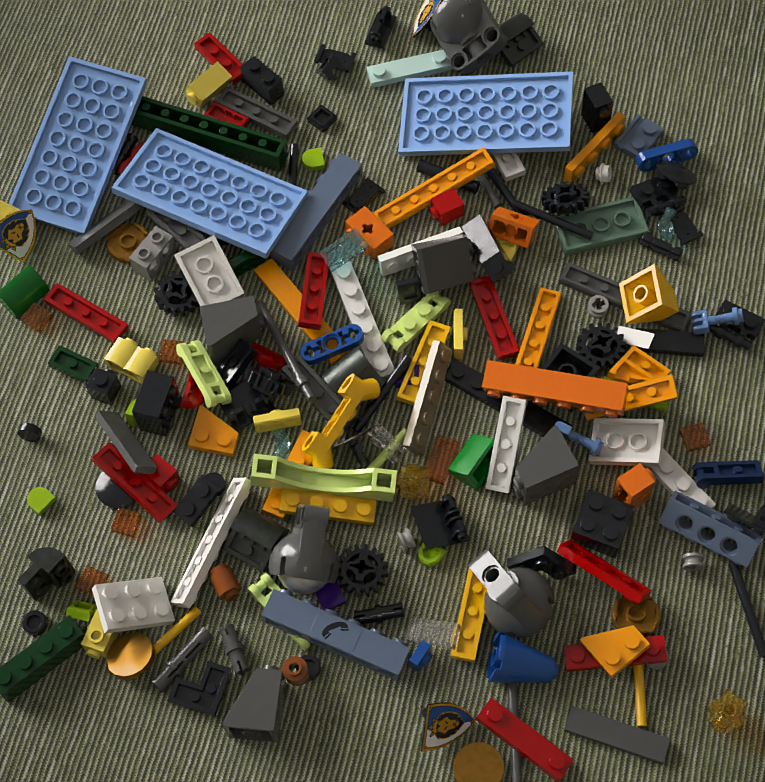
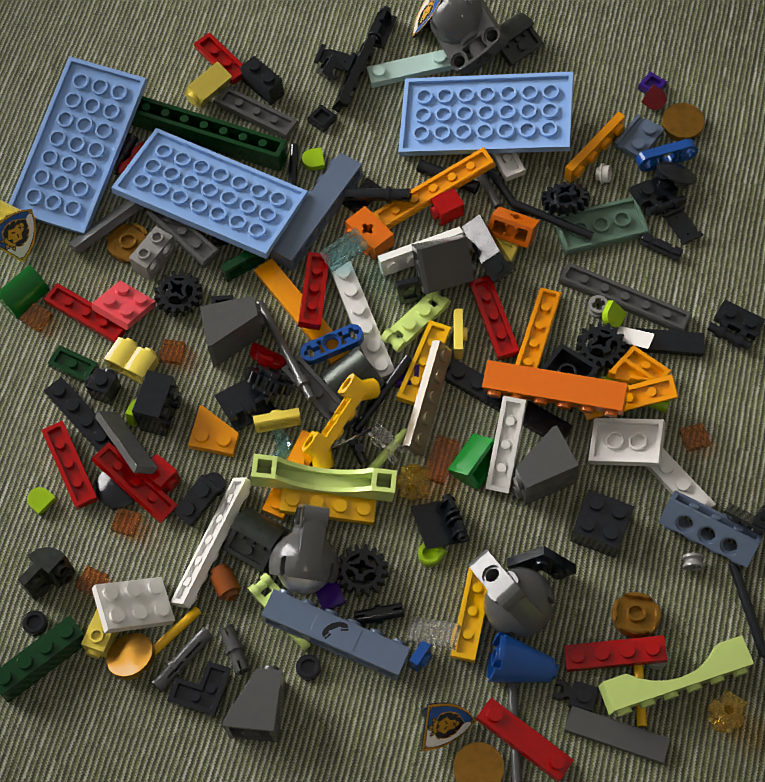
(29, 432): black tile -> none
(69, 465): none -> red plate
(77, 413): none -> black plate
(81, 610): lime tile -> none
(123, 305): none -> coral plate
(192, 395): red plate -> none
(204, 373): yellowish green plate -> none
(209, 272): white plate -> none
(226, 114): red plate -> none
(236, 362): black plate -> none
(301, 676): dark orange brick -> none
(357, 68): none -> black plate
(378, 194): none -> black pin
(406, 540): light grey bush -> none
(579, 695): none -> black plate
(594, 446): medium blue hinge -> none
(596, 107): black brick -> none
(613, 314): none -> lime tile
(616, 648): light orange wing -> none
(628, 691): none -> yellowish green arch
(629, 587): red plate -> none
(634, 486): orange brick -> none
(648, 296): yellow slope -> none
(649, 80): none -> dark purple tile
(655, 98): none -> dark red tile
(665, 223): clear light blue arm -> none
(683, 121): none -> pearl gold tile
(701, 320): medium blue hinge -> none
(727, 473): dark blue plate -> none

